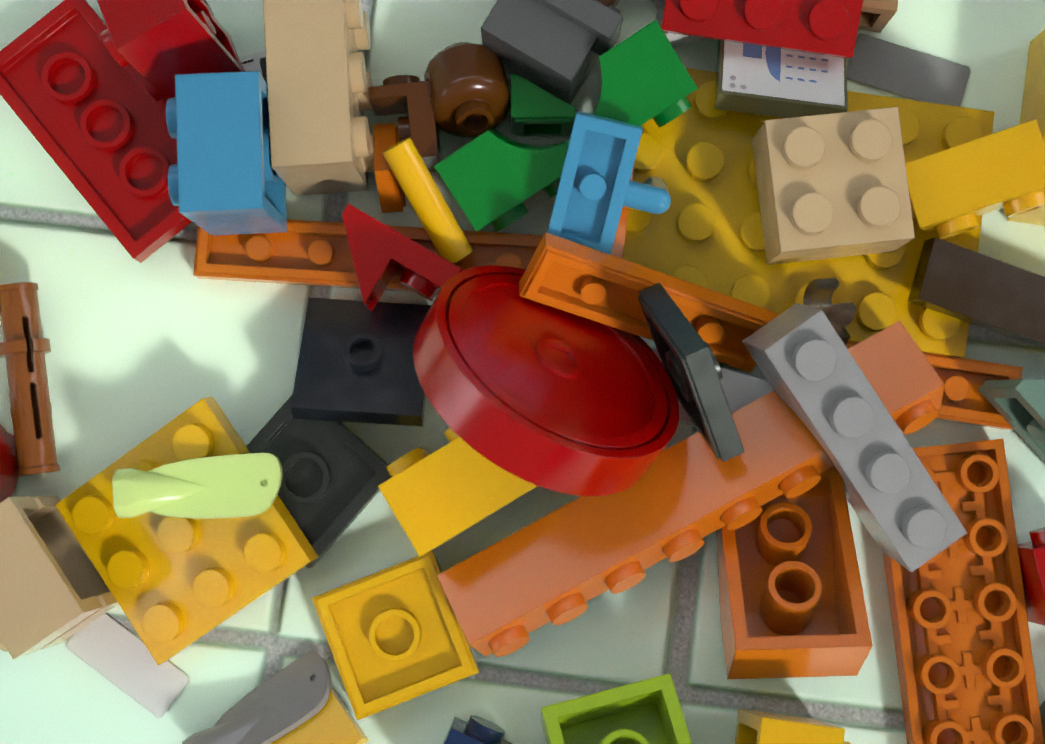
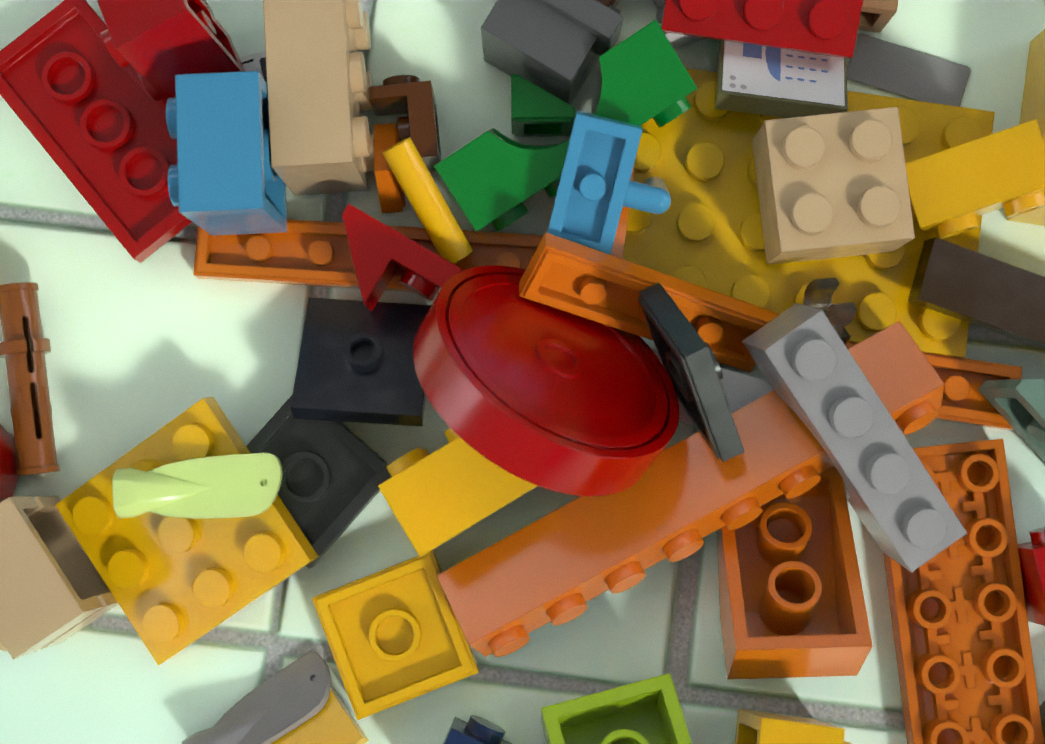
(128, 664): white sticker -> none
(468, 89): reddish brown head -> none

